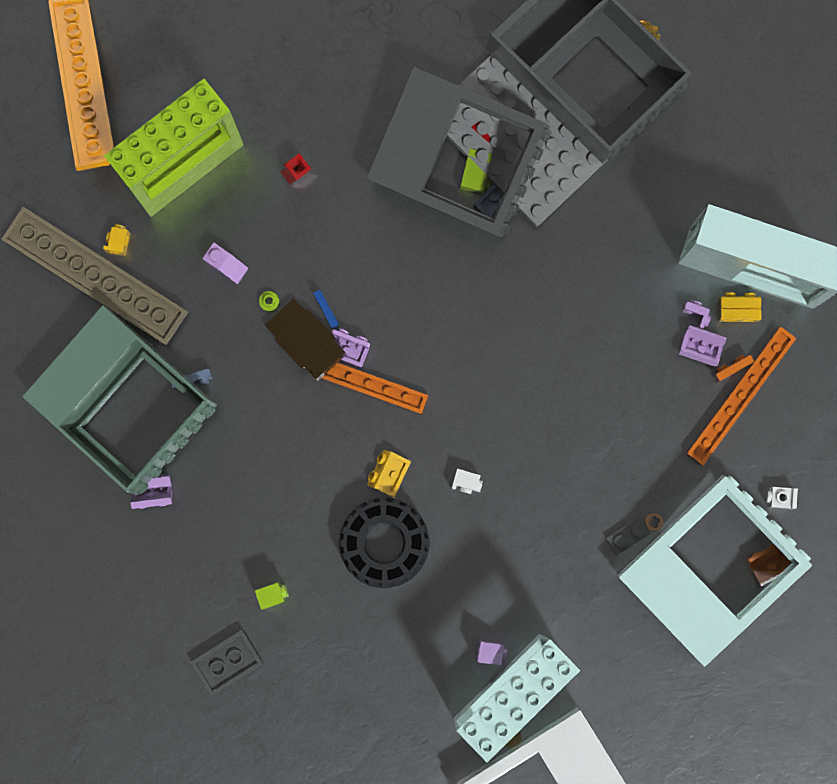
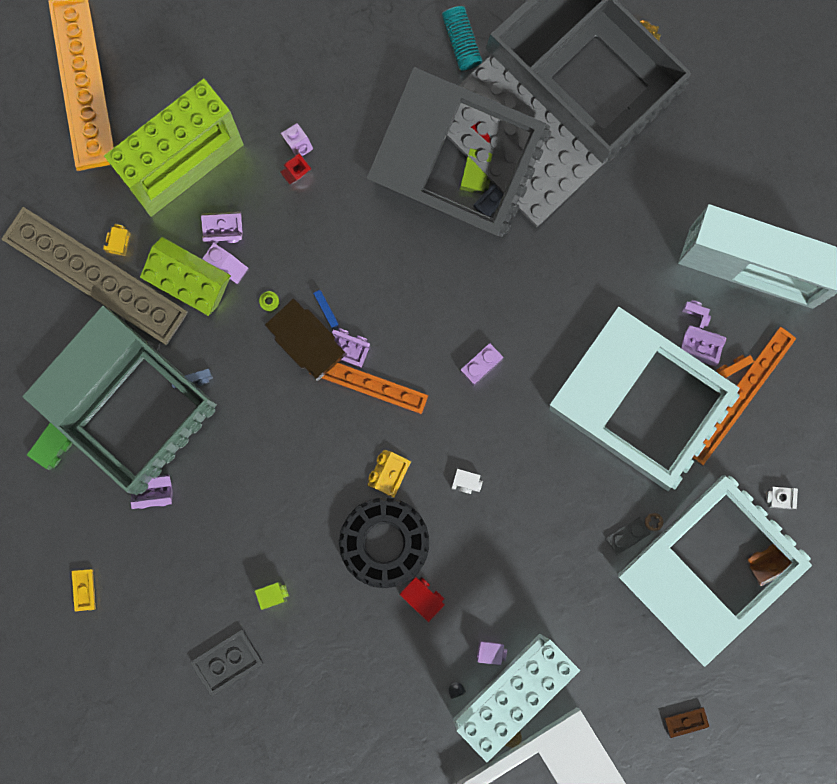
(49, 447): none -> bright green brick
(83, 590): none -> yellow plate
(185, 276): none -> lime brick
(222, 227): none -> lavender bracket
(297, 140): none -> lavender bracket
(422, 599): none -> red brick
(455, 14): none -> teal piece
(456, 689): none -> black hinge
(481, 364): none -> lavender brick
(608, 375): none -> light aqua panel
(686, 722): none -> reddish brown plate
(739, 308): yellow brick -> none

